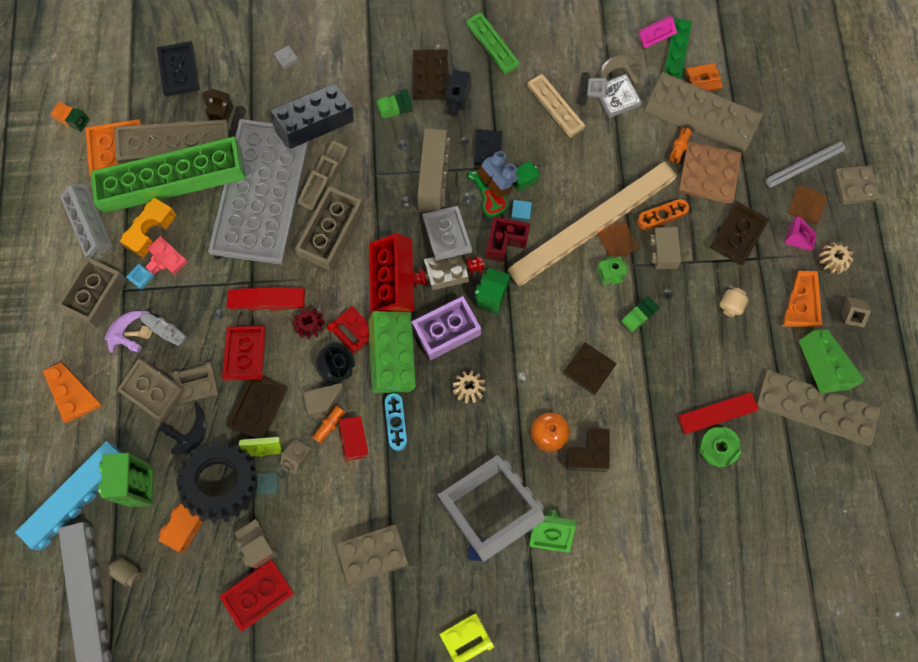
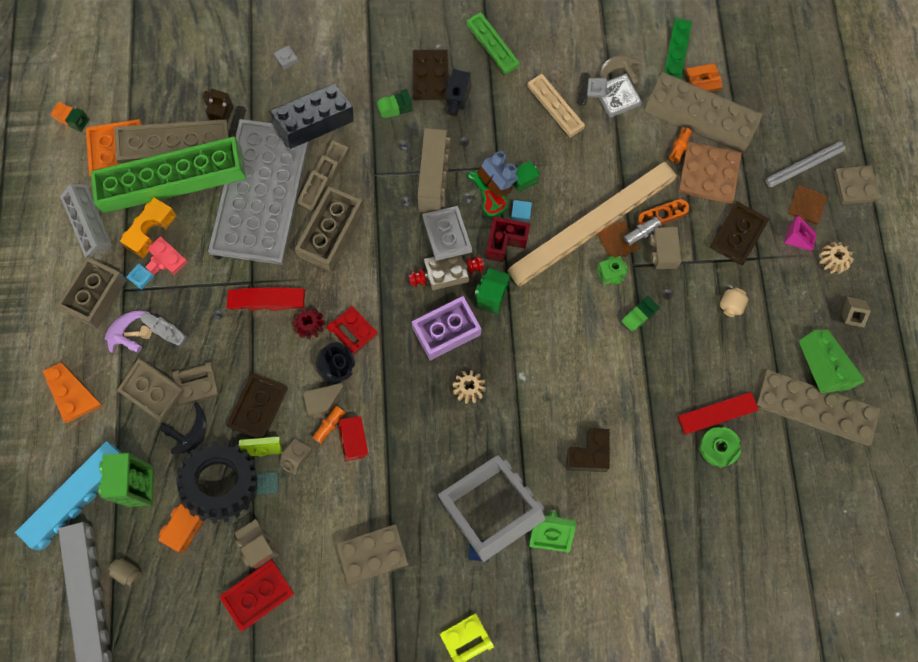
(178, 68): black plate -> none
(244, 353): red tile -> none
(391, 274): red brick -> none
(391, 352): bright green brick -> none
(399, 407): medium azure beam -> none
(486, 145): black plate -> none
(550, 432): orange cylinder -> none
(589, 368): dark brown plate -> none
(642, 231): none -> light grey pin
(657, 31): dark pink tile -> none
(804, 302): orange wing -> none

